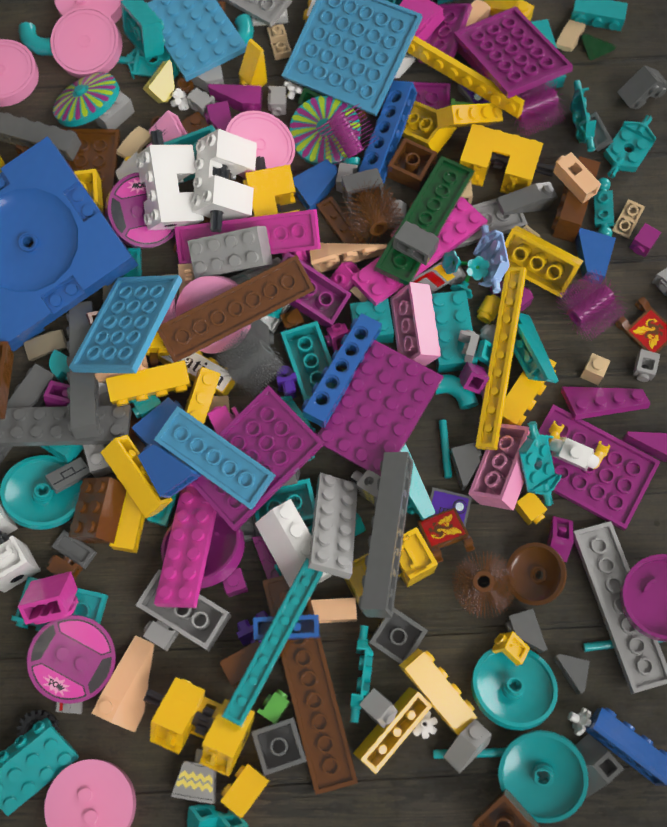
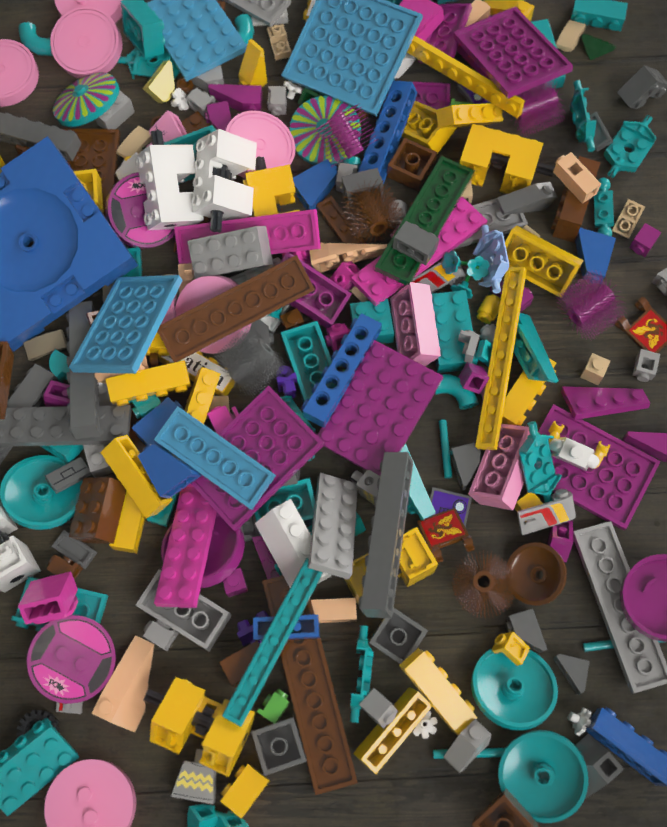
(548, 514): none -> light grey door

